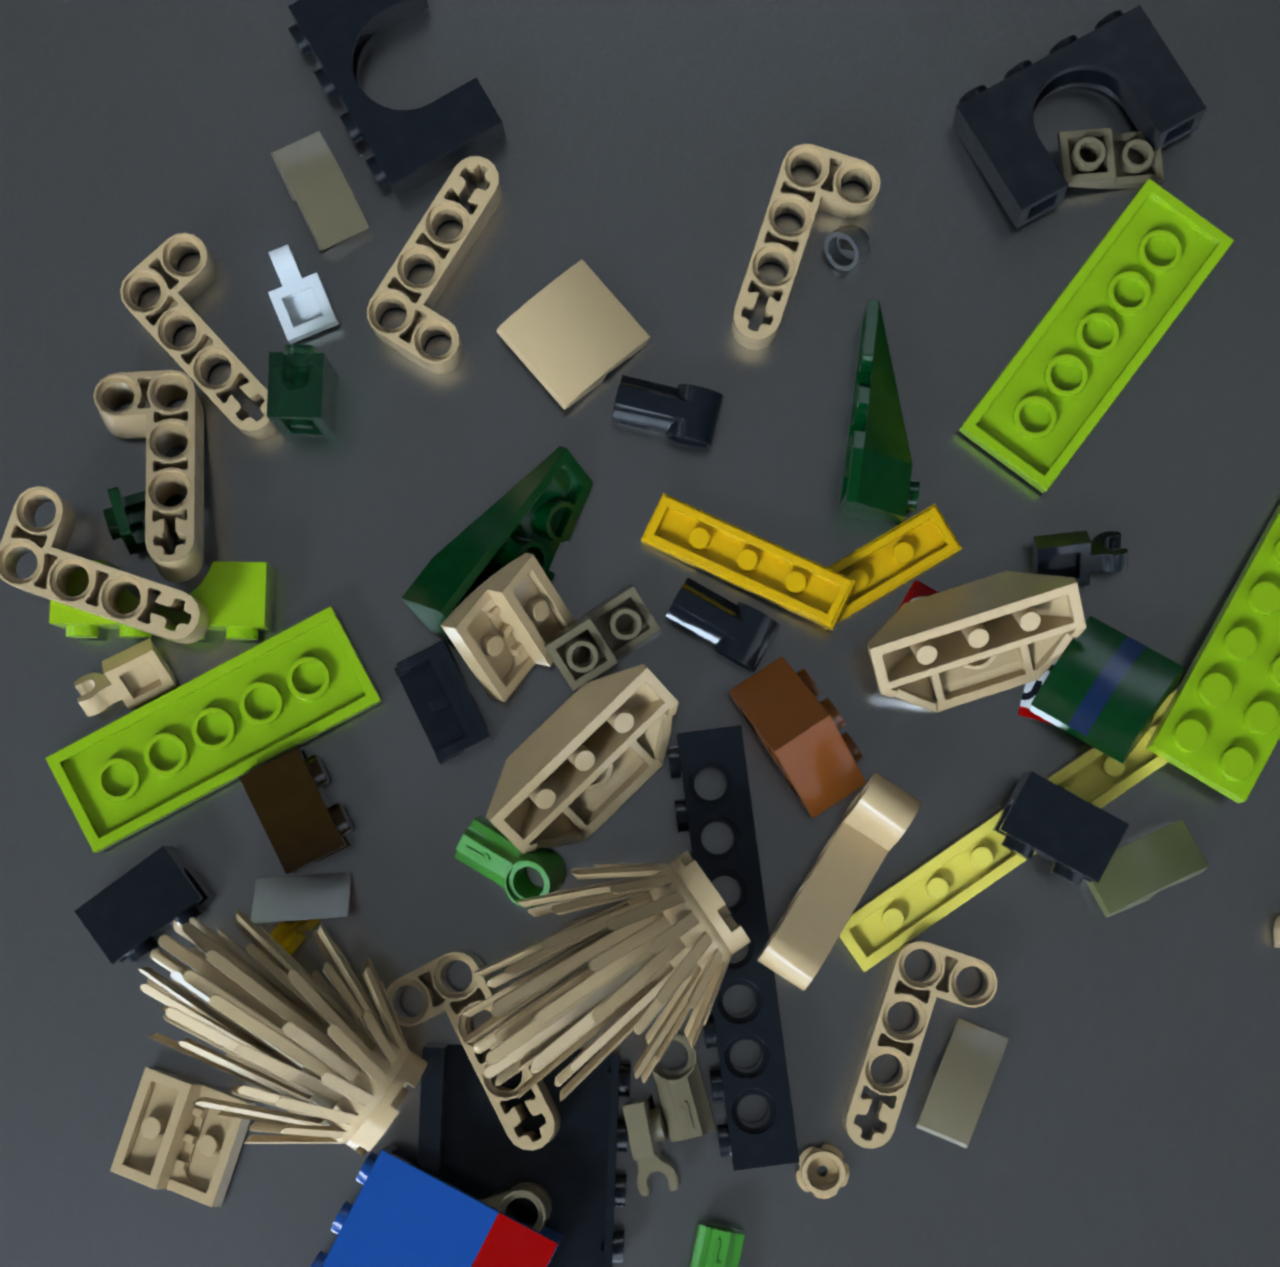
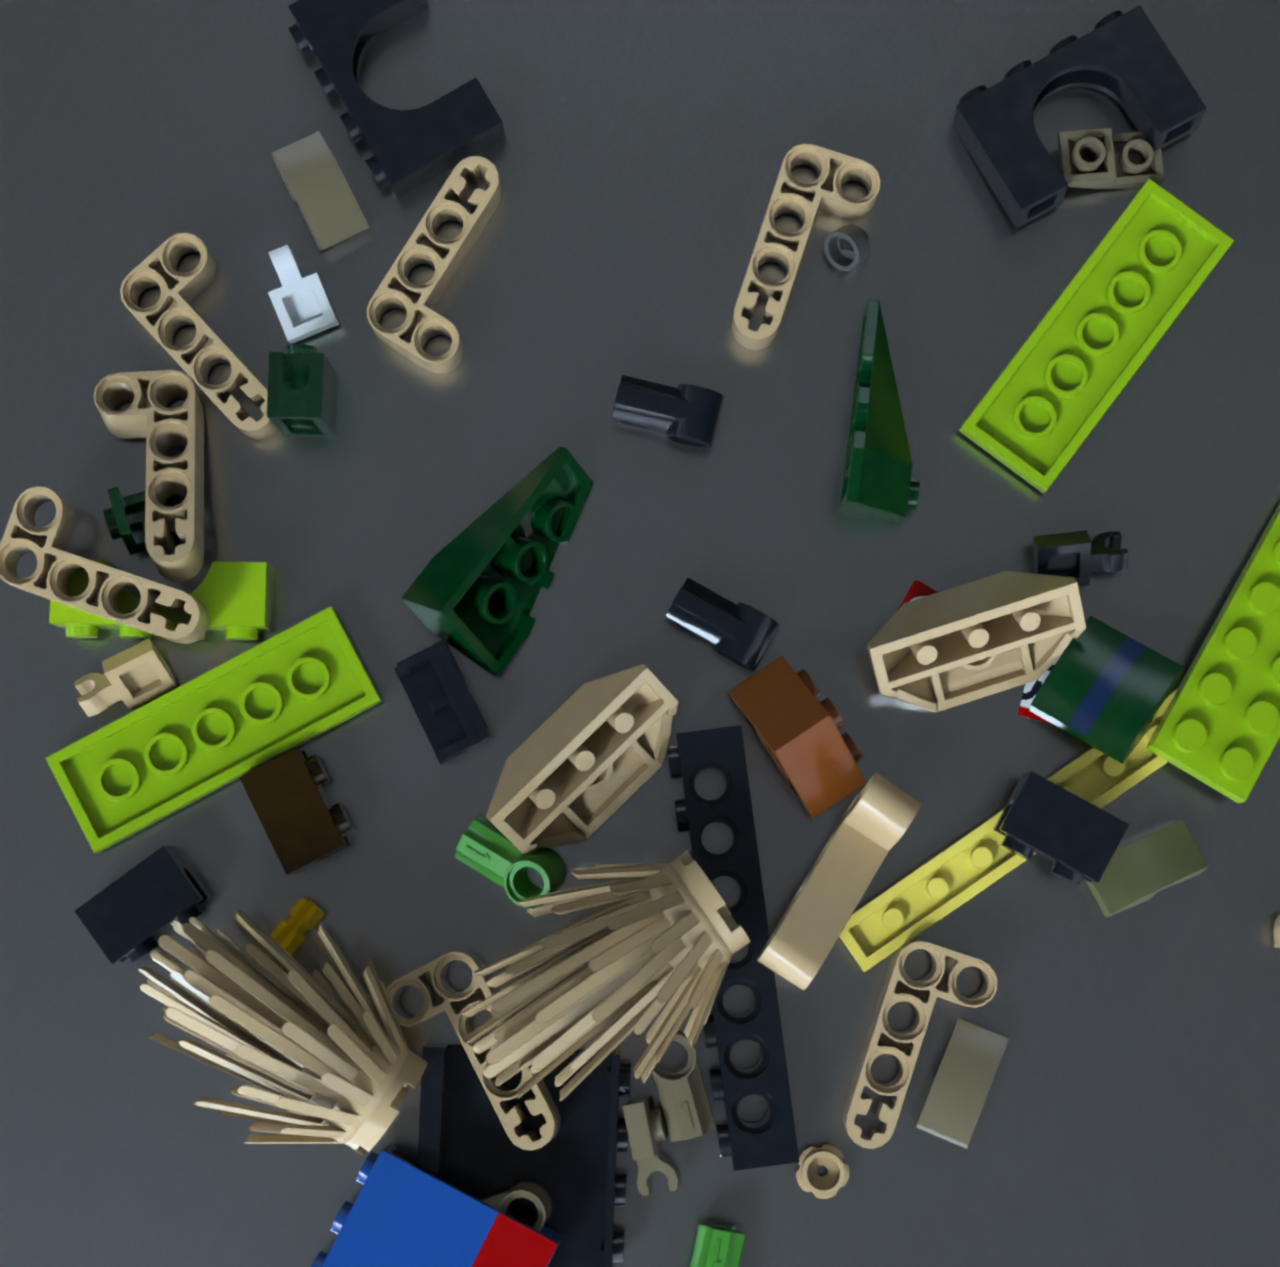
(177, 1143): tan slope -> none
(301, 897): white sticker -> none
(507, 624): tan slope -> none
(573, 334): tan slope -> none
(601, 637): dark tan slope -> none
(748, 561): yellow tile -> none
(896, 558): yellow tile -> none

